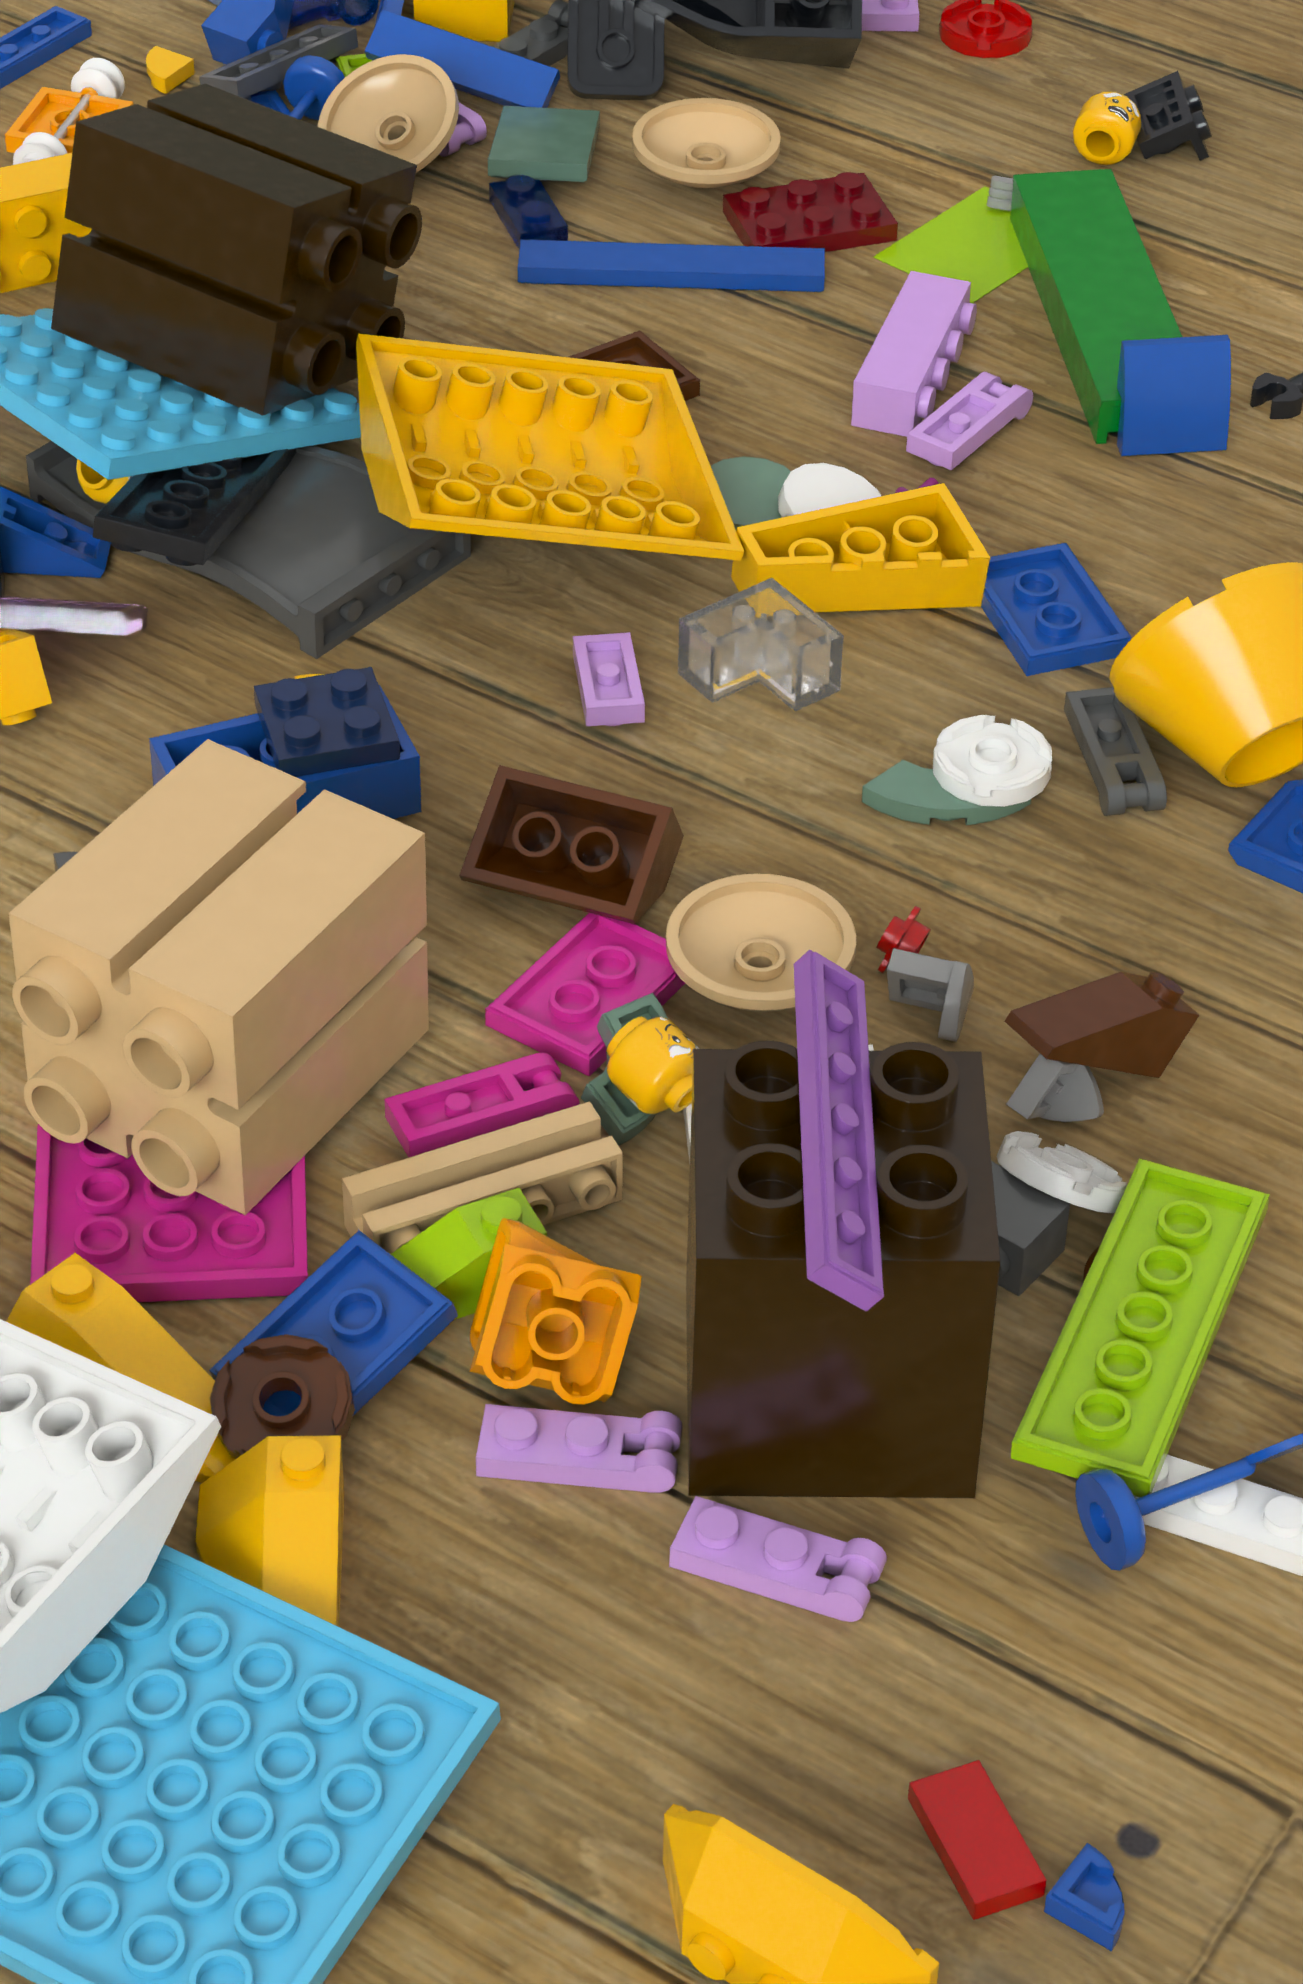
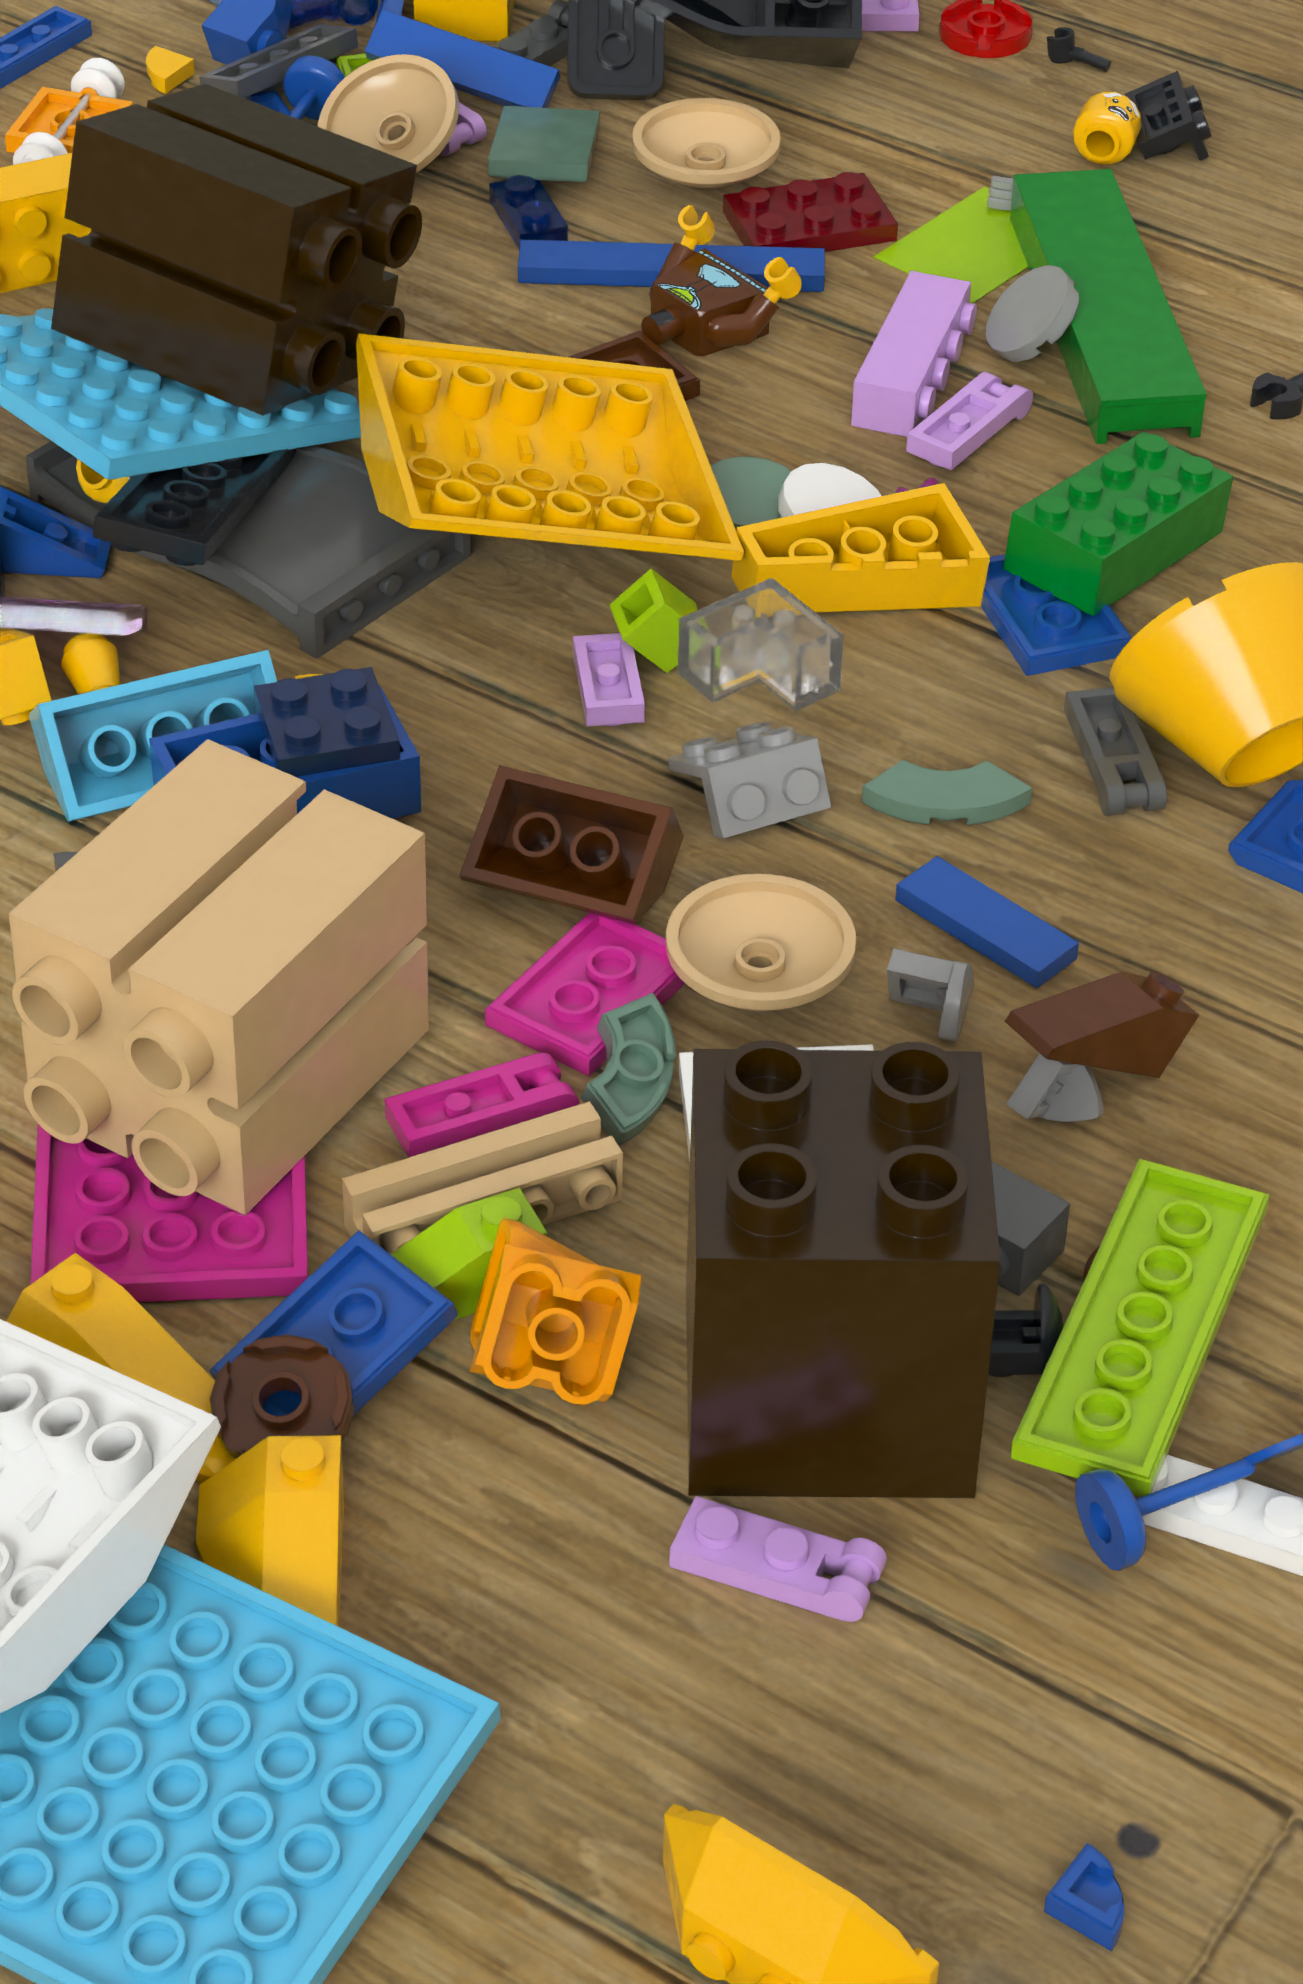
(90, 663): none -> yellow cone
(99, 740): none -> medium azure slope
(579, 1448): lavender plate -> none
(650, 618): none -> lime brick
(652, 1064): yellow head -> none
(708, 301): none -> reddish brown torso
(756, 777): none -> light grey bracket
(837, 1132): medium lavender tile -> none
(902, 935): red plate -> none
(976, 1839): red tile -> none
(987, 921): none -> blue tile
(992, 761): white tile -> none
(1025, 1337): none -> black plate
(1030, 312): none -> light grey tile
(1062, 1172): white tile -> none
(1063, 50): none -> black hand
(1117, 522): none -> green brick
(1174, 395): blue slope -> none

